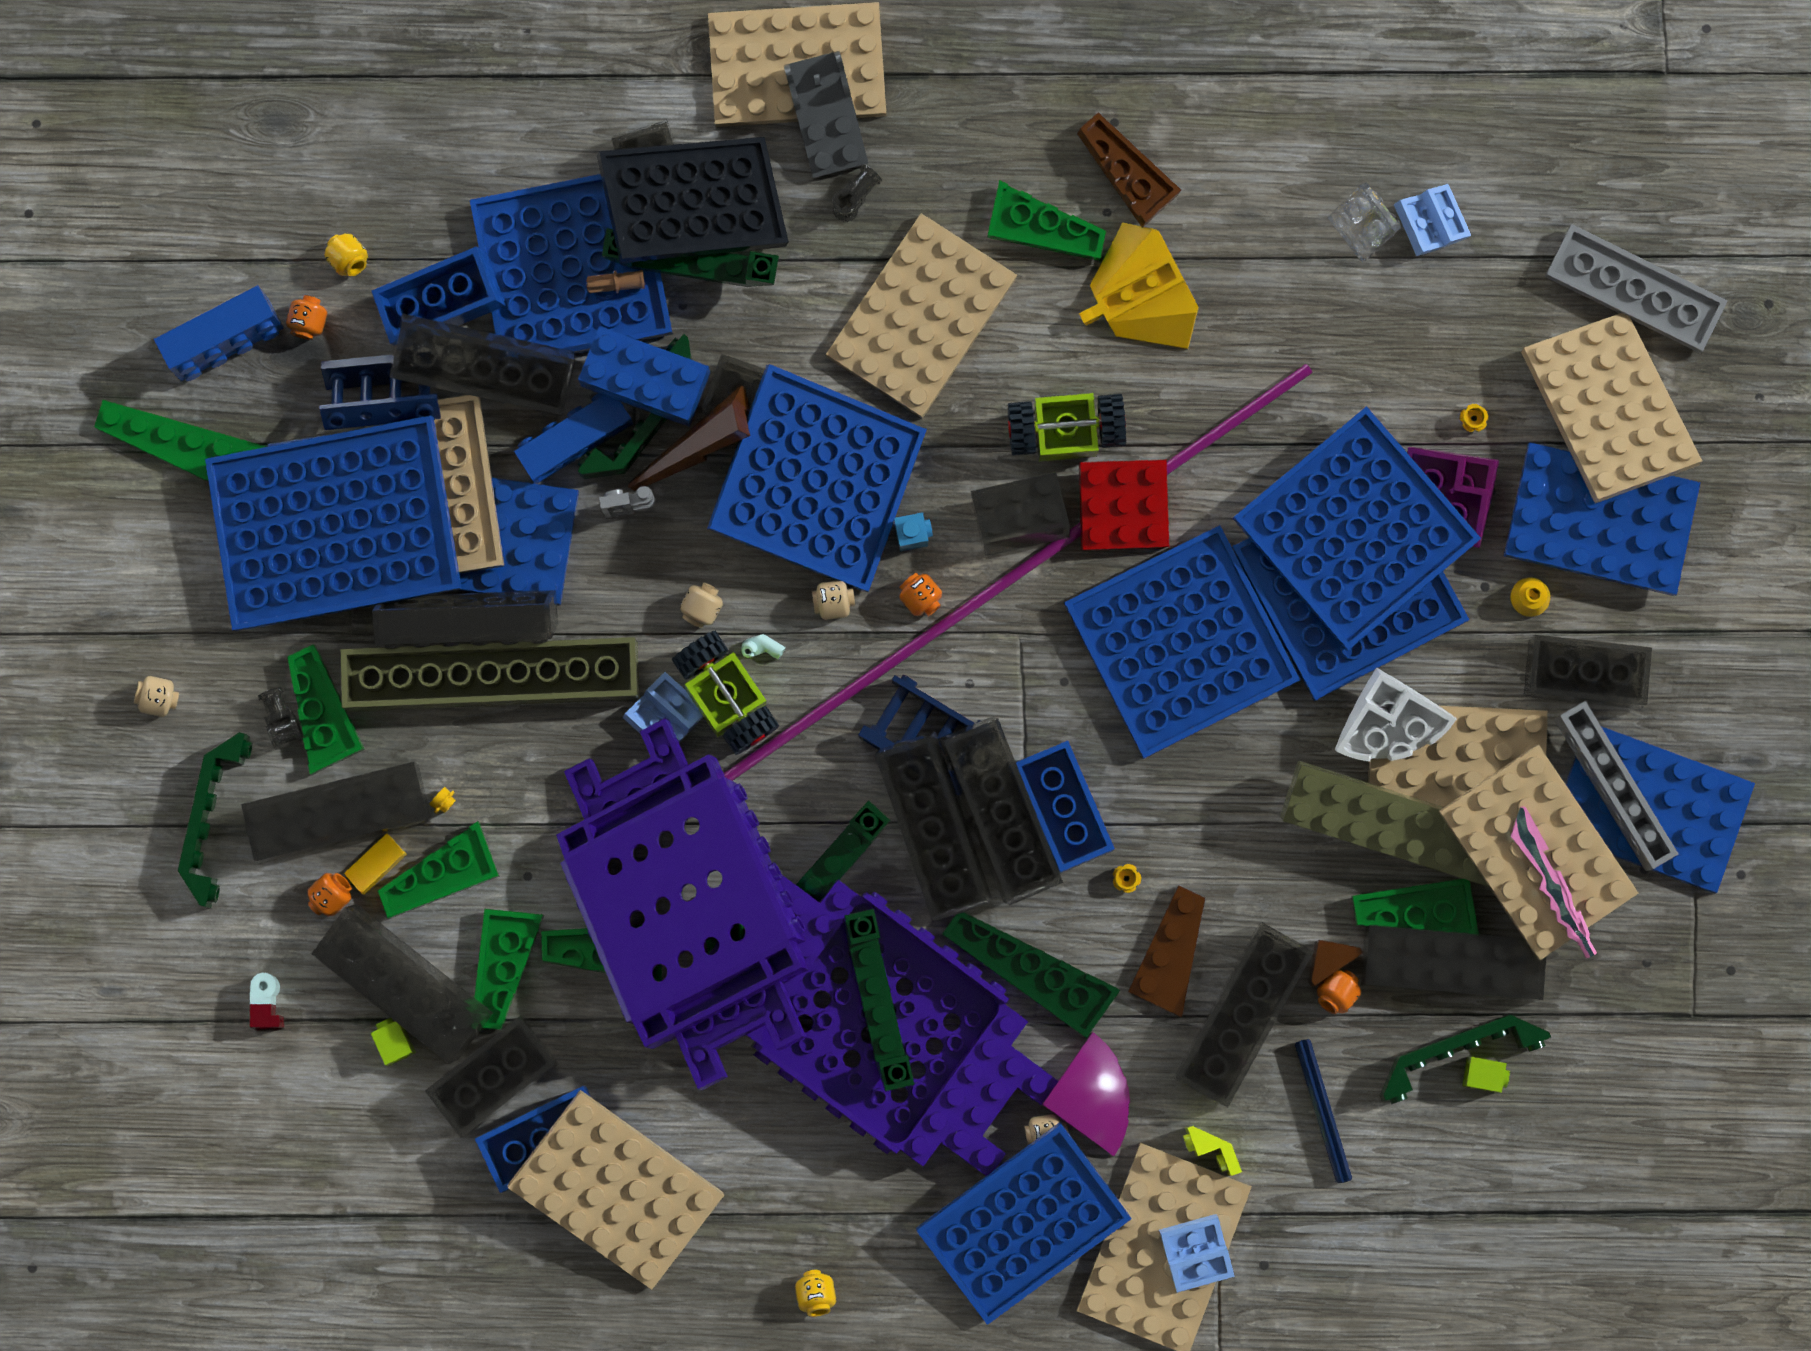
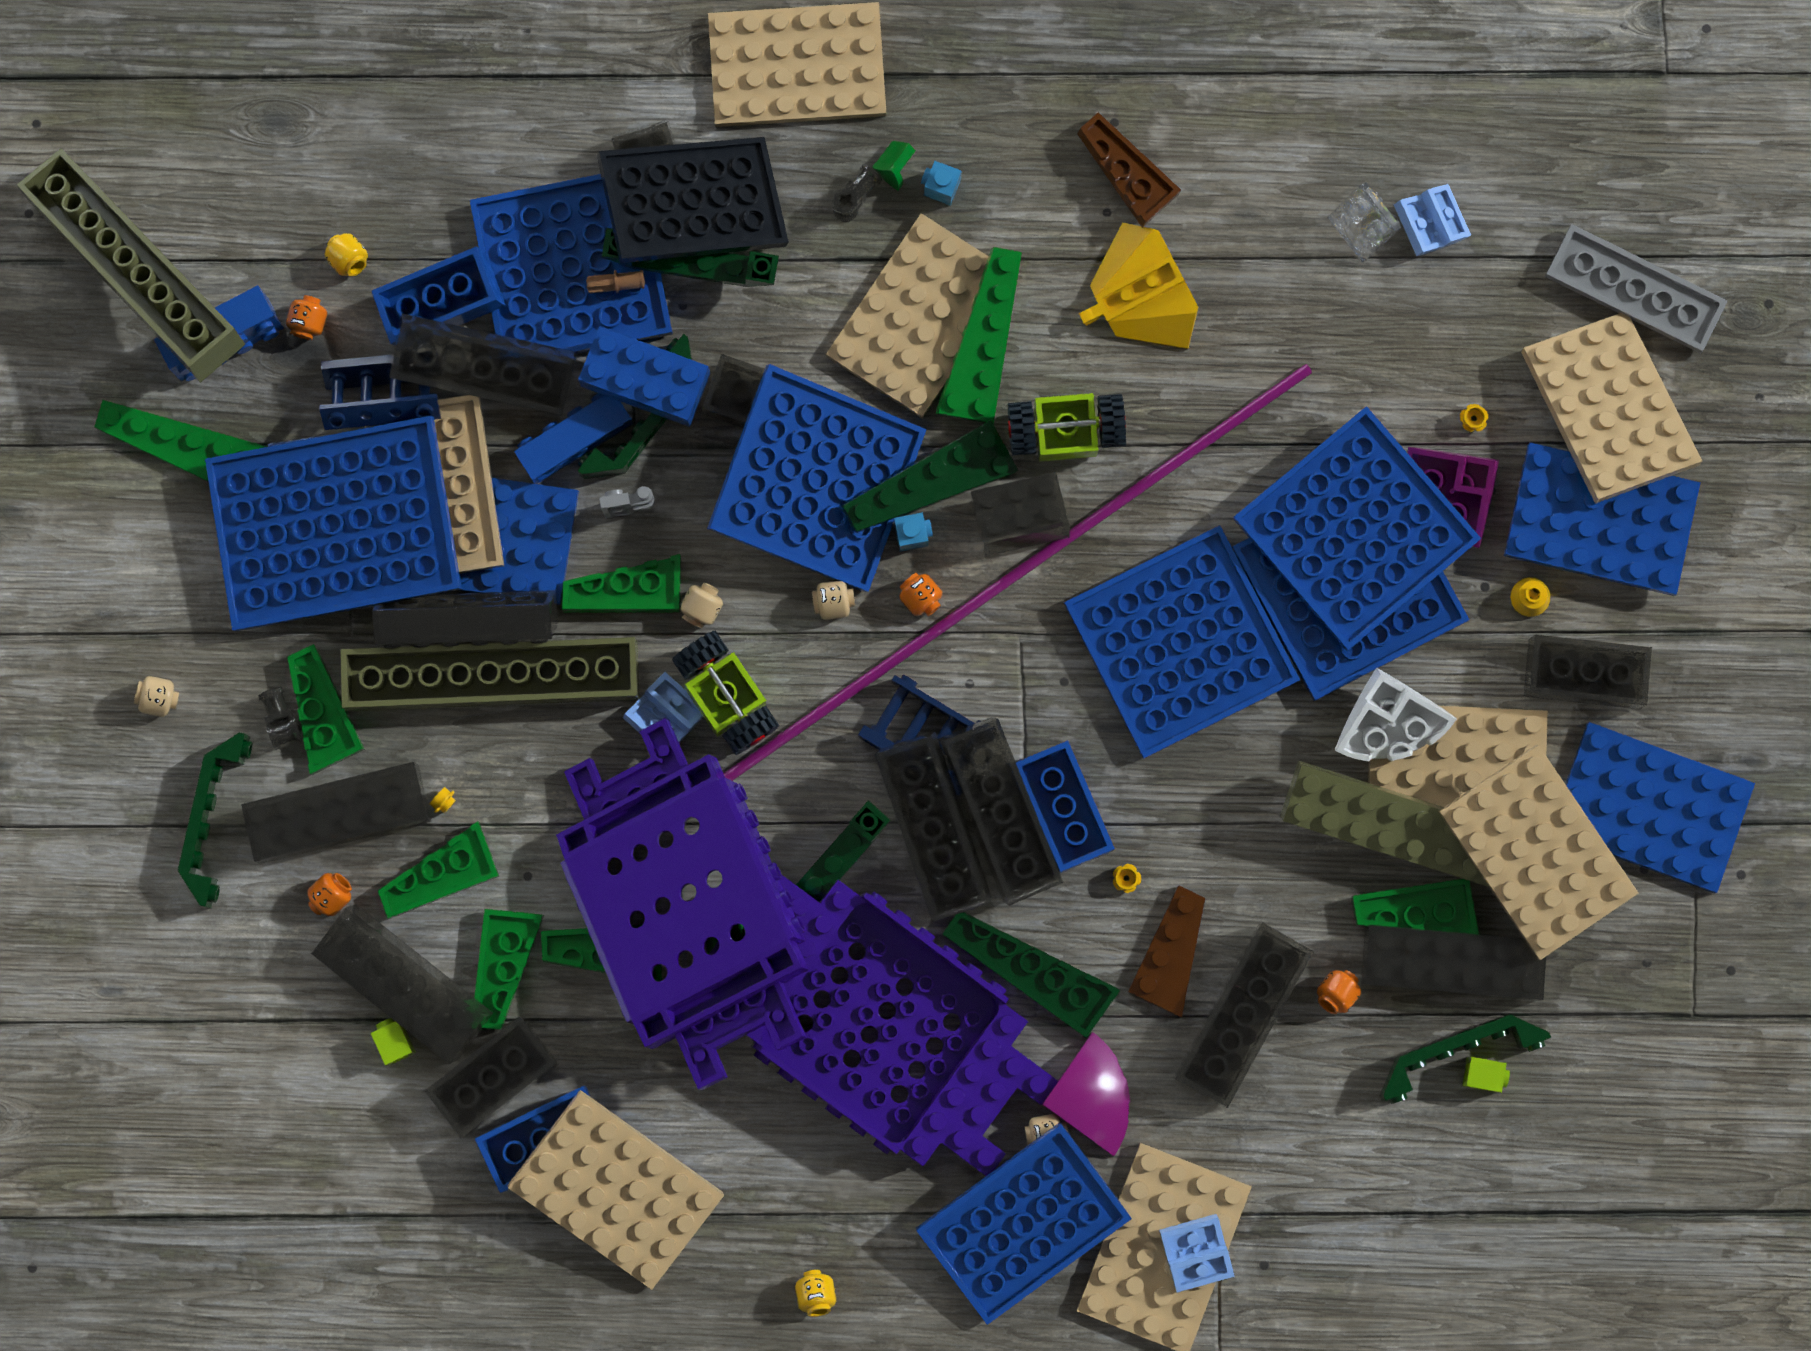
(131, 265): none -> olive brick
(263, 995): leg -> none
(375, 864): yellow slope -> none
(637, 589): none -> green wing
(716, 430): reddish brown wedge -> none
(761, 644): light aqua arm -> none
(826, 114): dark grey hinge -> none
(877, 1000): dark green slope -> none
(892, 162): none -> green tile
(941, 182): none -> dark azure brick
(952, 469): none -> dark green wing
(978, 365): none -> green wing
(1033, 223): green wing -> none
(1123, 504): red plate -> none
(1203, 1142): neon yellow slope -> none
(1323, 1111): dark blue axle -> none
(1329, 958): reddish brown slope -> none
(1553, 884): bright pink sword -> none
(1616, 786): light grey brick -> none

